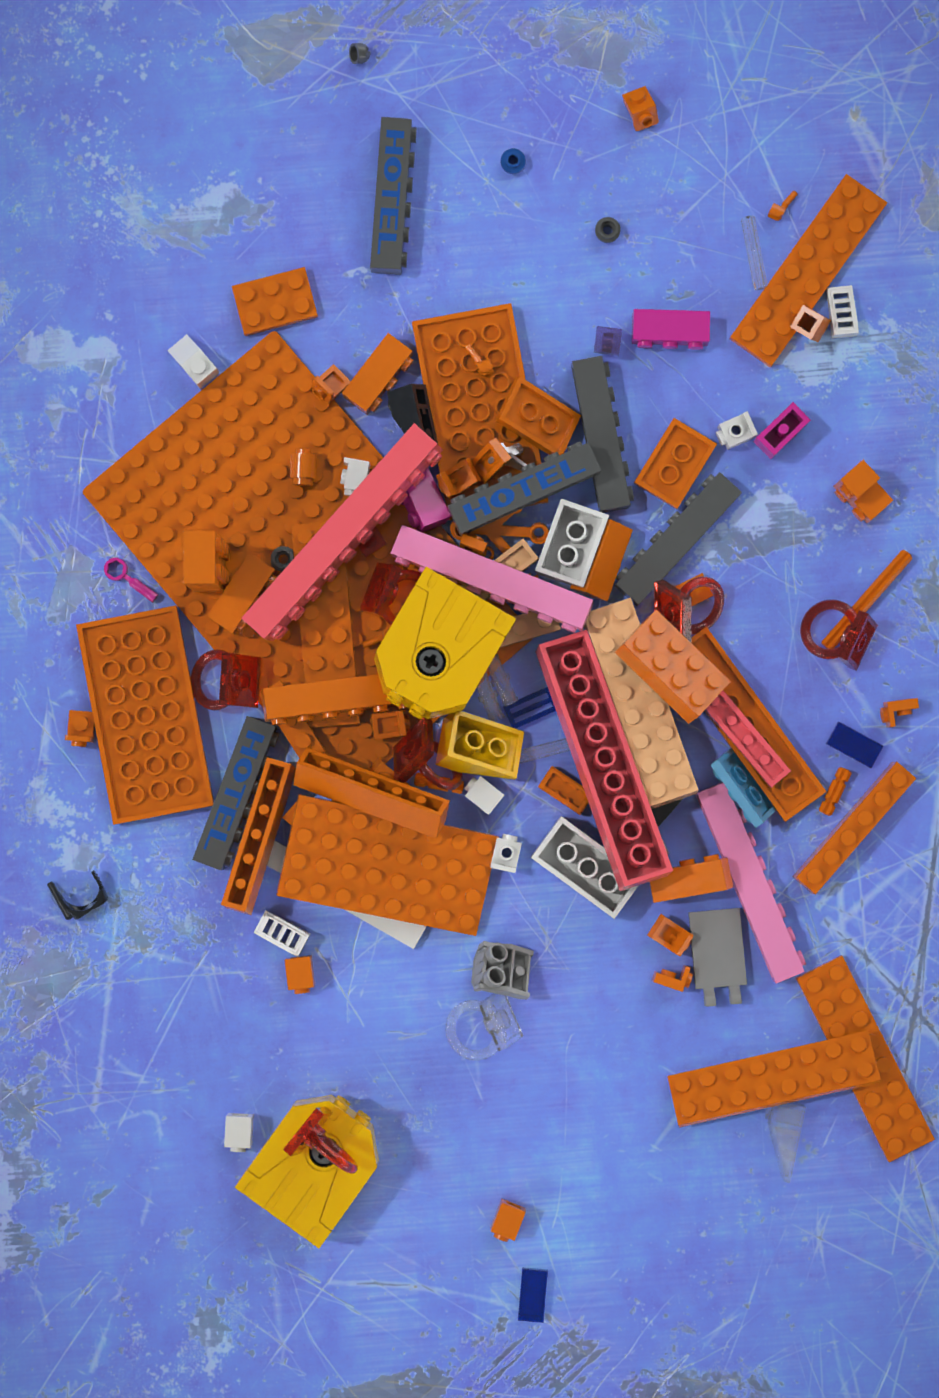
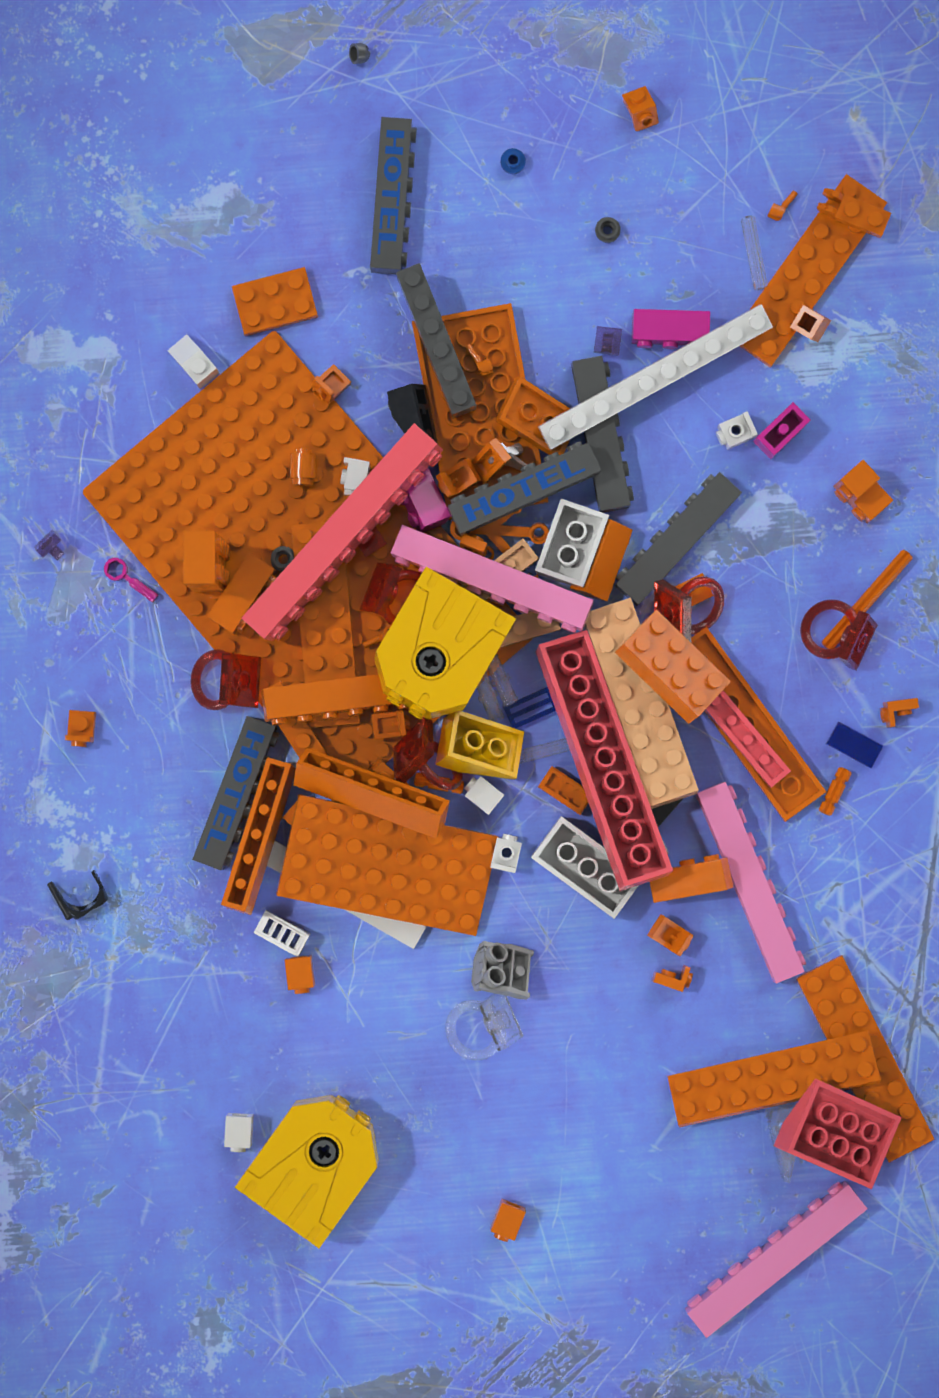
(49, 545): none -> clear purple tile
(145, 715): orange plate -> none
(313, 1136): clear red tile -> none
(378, 374): orange brick -> none
(436, 341): none -> dark grey brick
(532, 1295): clear blue tile -> none
(655, 376): none -> white plate
(675, 463): orange plate -> none
(718, 953): light grey tile -> none
(743, 788): dark azure plate -> none
(775, 1258): none -> bright pink brick
(838, 1133): none -> coral slope
(842, 332): white slope -> none
(854, 827): orange brick -> none
(855, 213): none -> orange hinge

